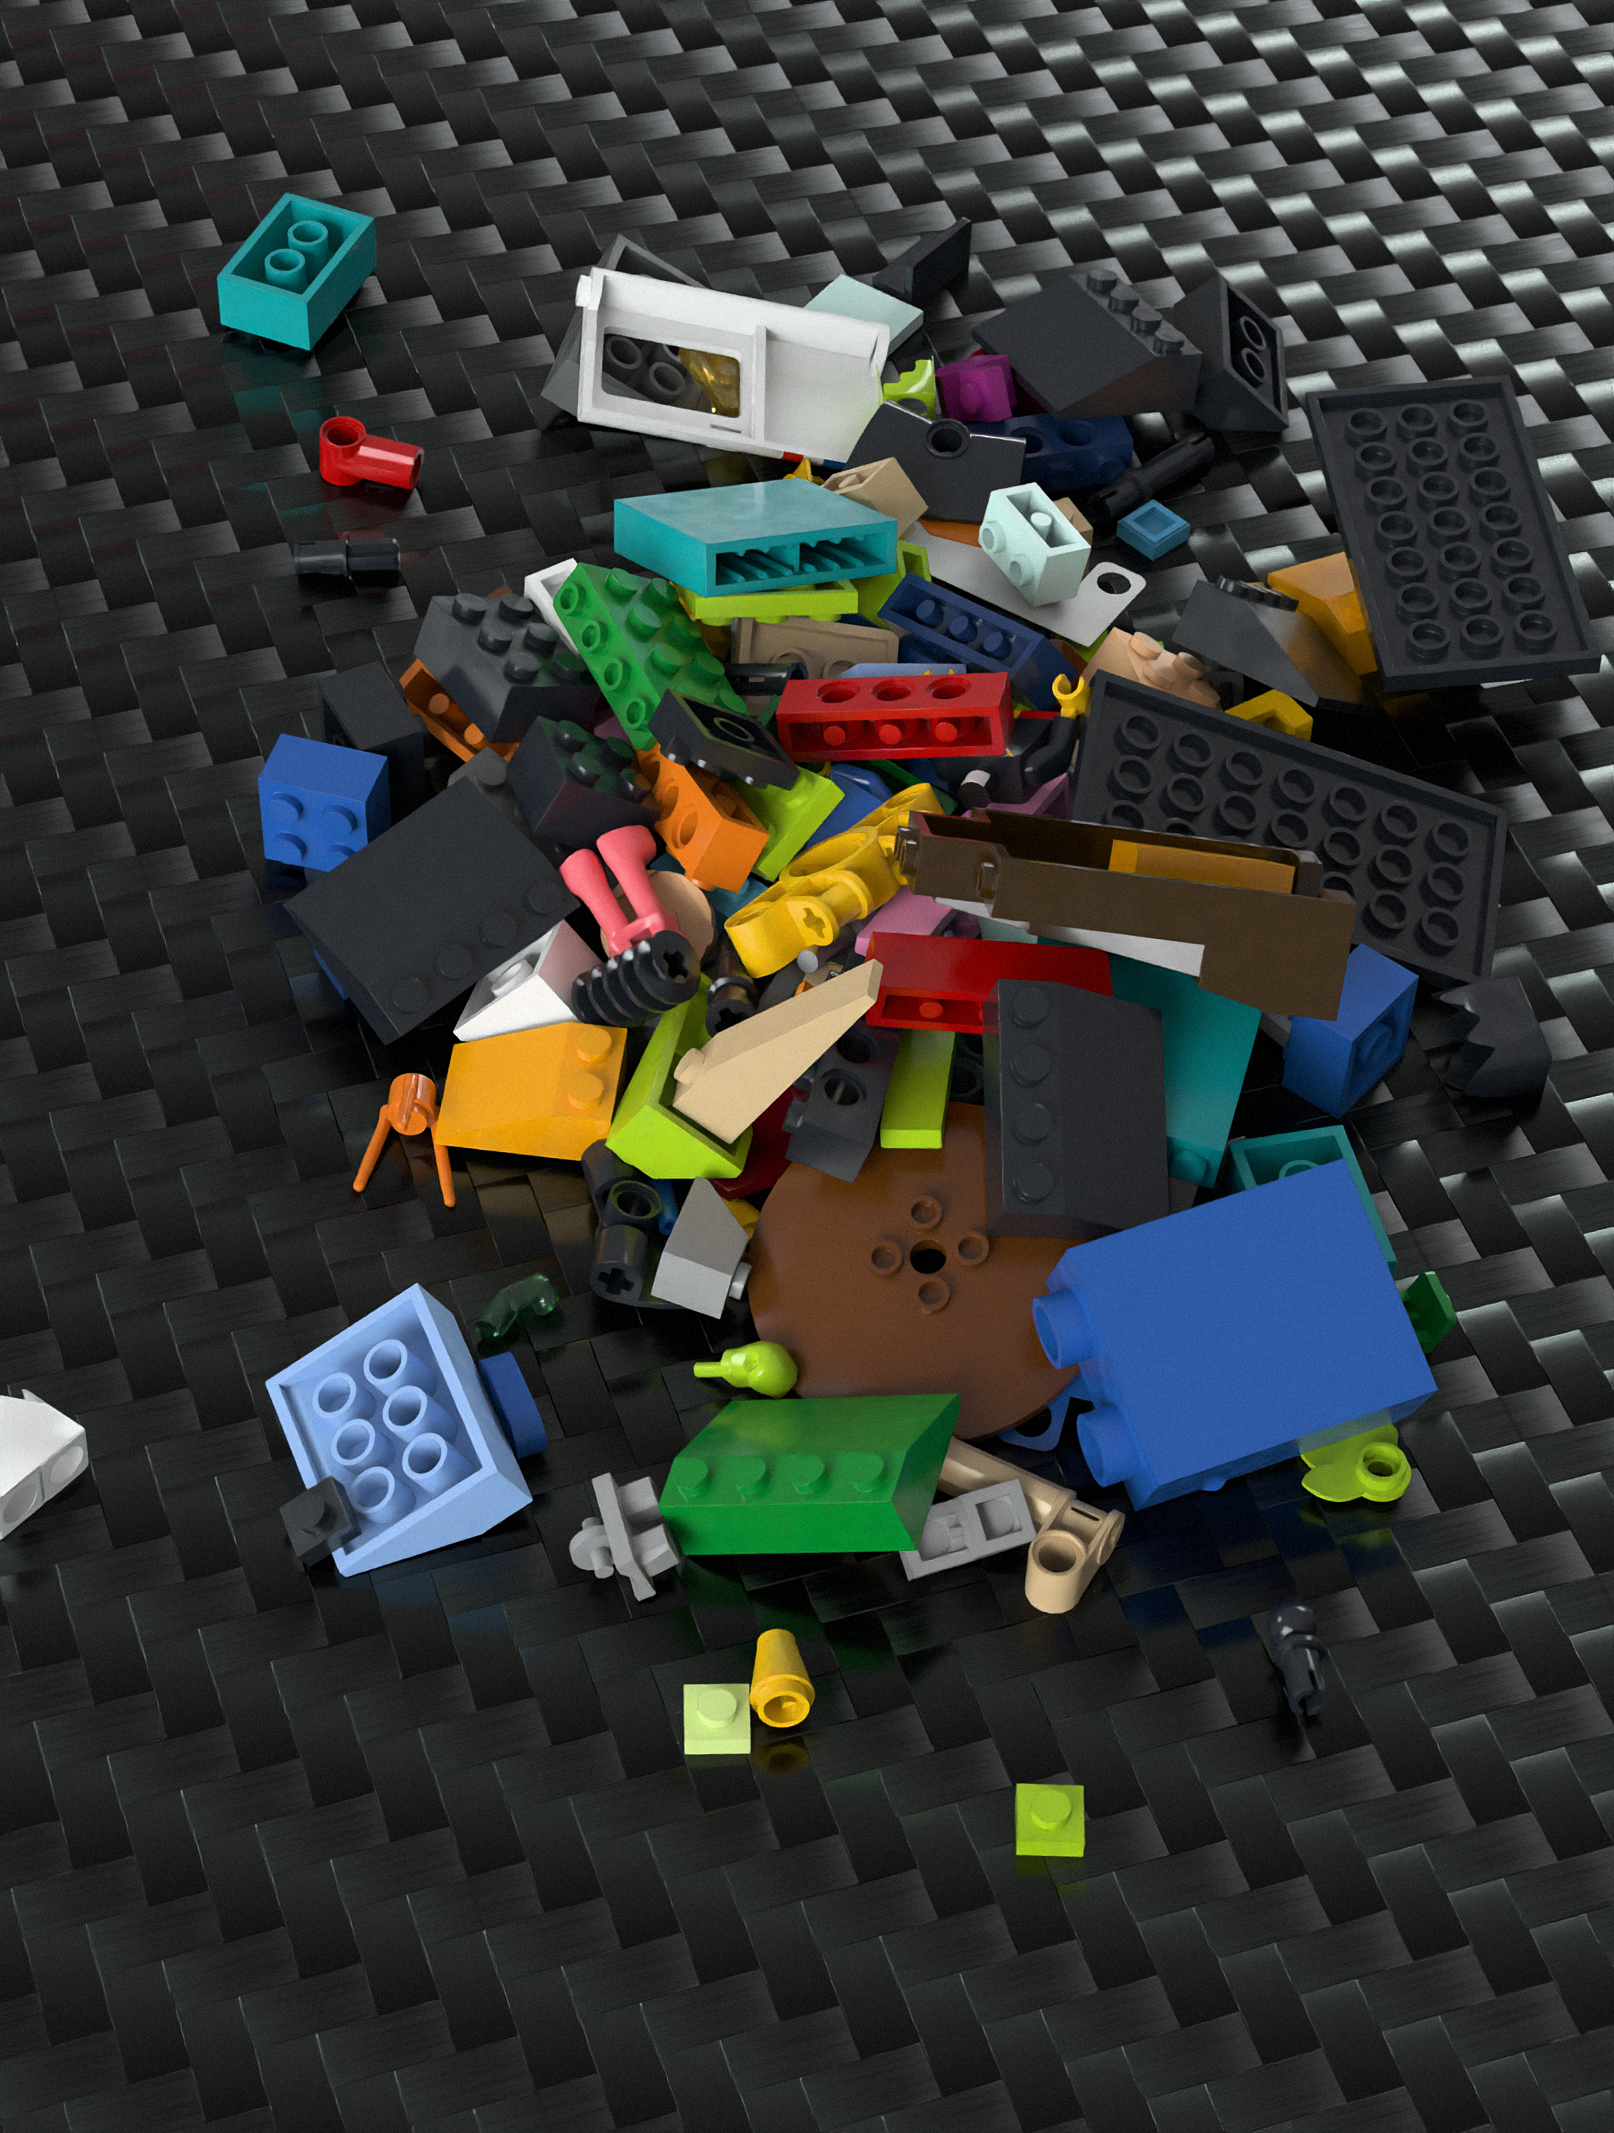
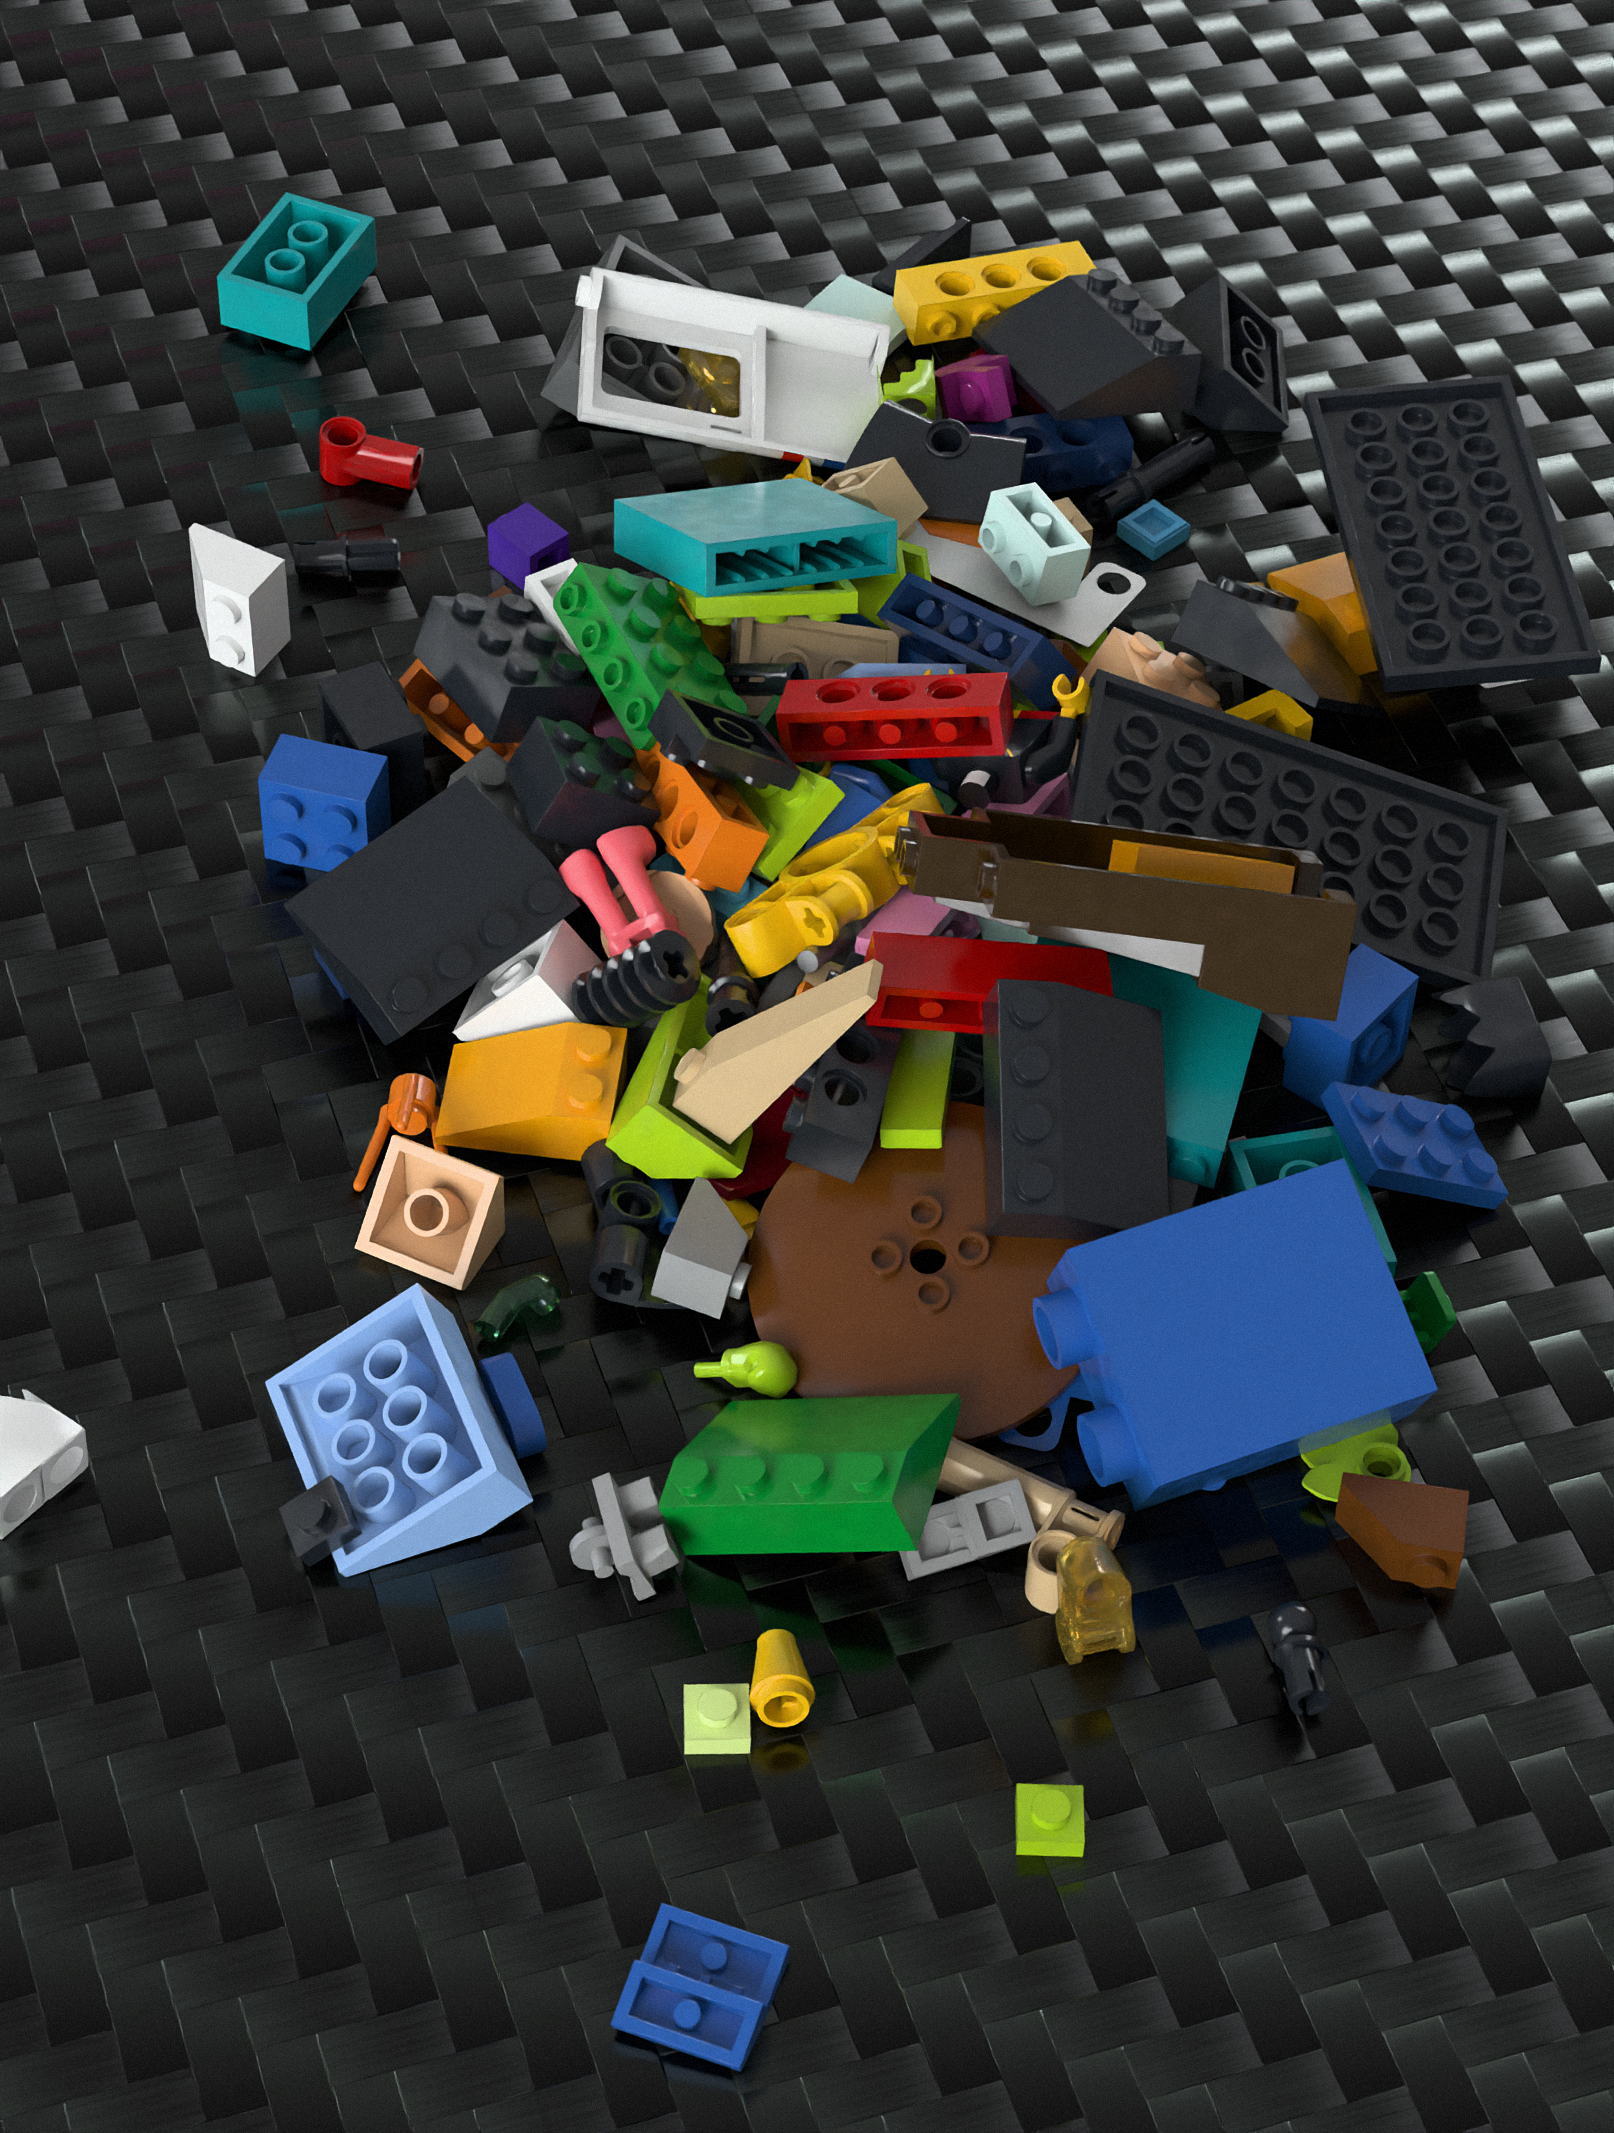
(239, 600): none -> white slope
(433, 1214): none -> light nougat slope
(525, 543): none -> dark purple brick
(701, 1987): none -> blue slope
(956, 296): none -> yellow brick
(1092, 1600): none -> clear yellow piece
(1406, 1527): none -> reddish brown slope
(1414, 1145): none -> blue plate

